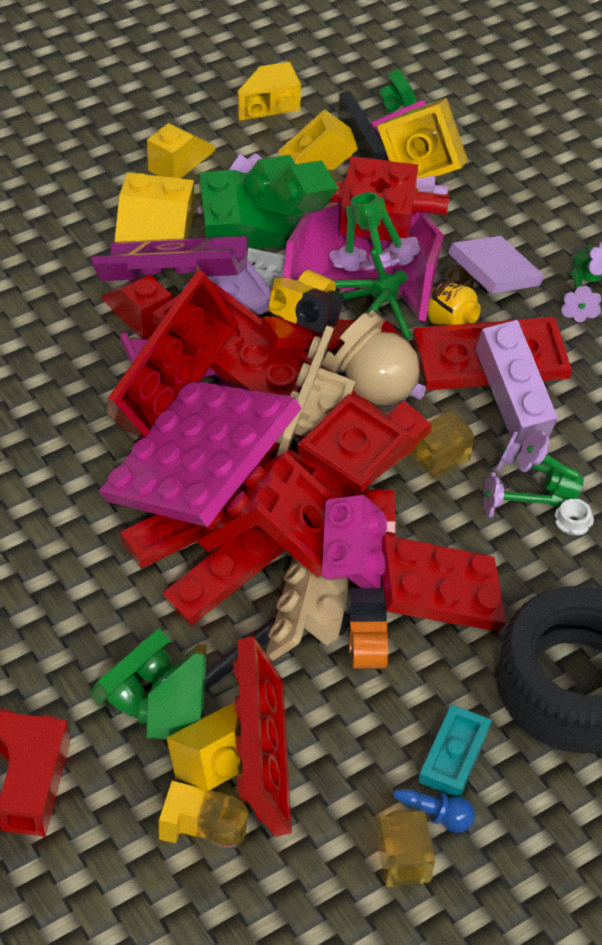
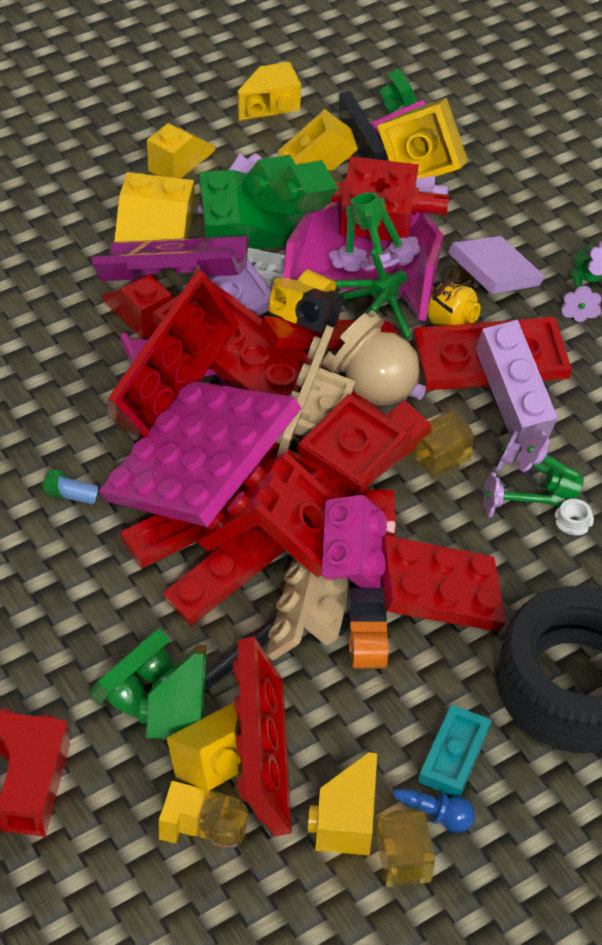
(58, 486): none -> medium blue arm
(346, 810): none -> yellow slope

